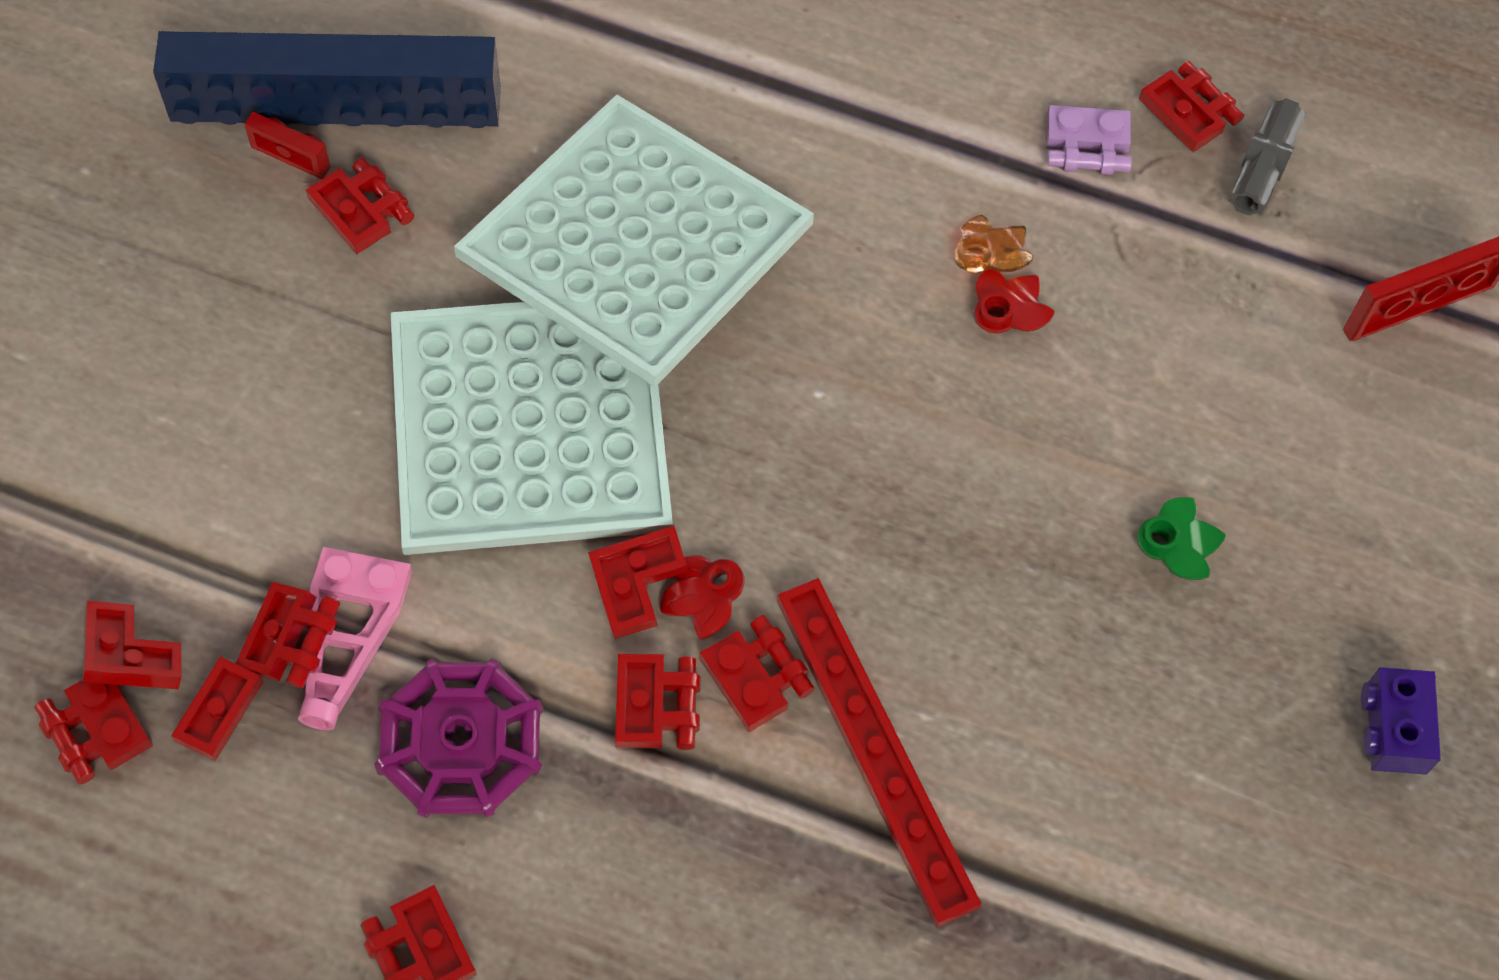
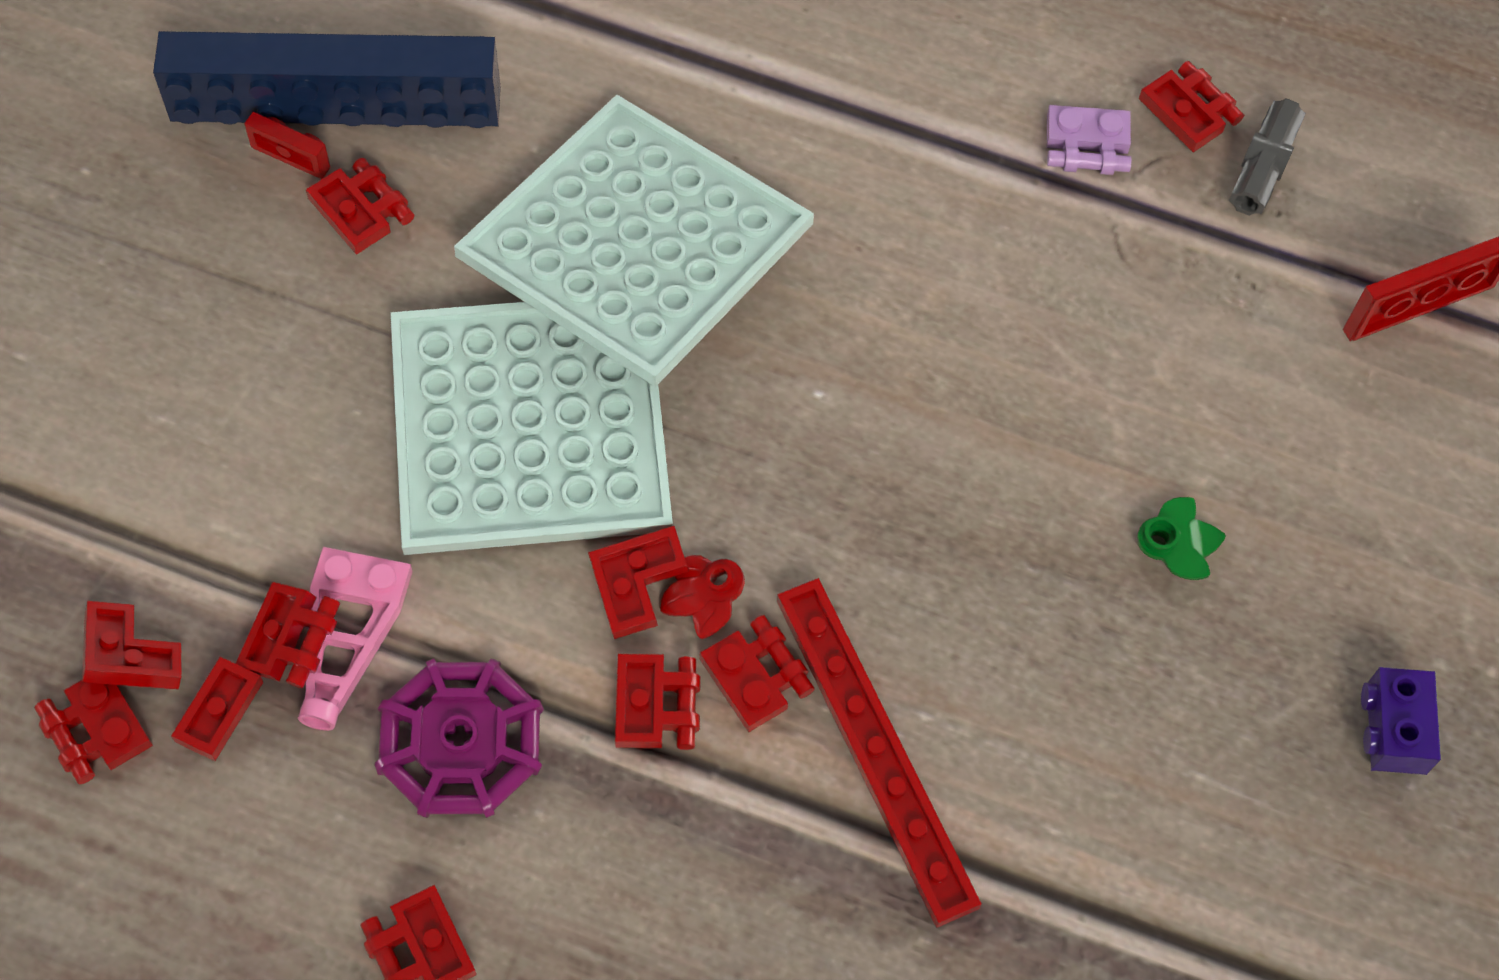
(990, 247): clear orange plate -> none
(1011, 299): red plate -> none

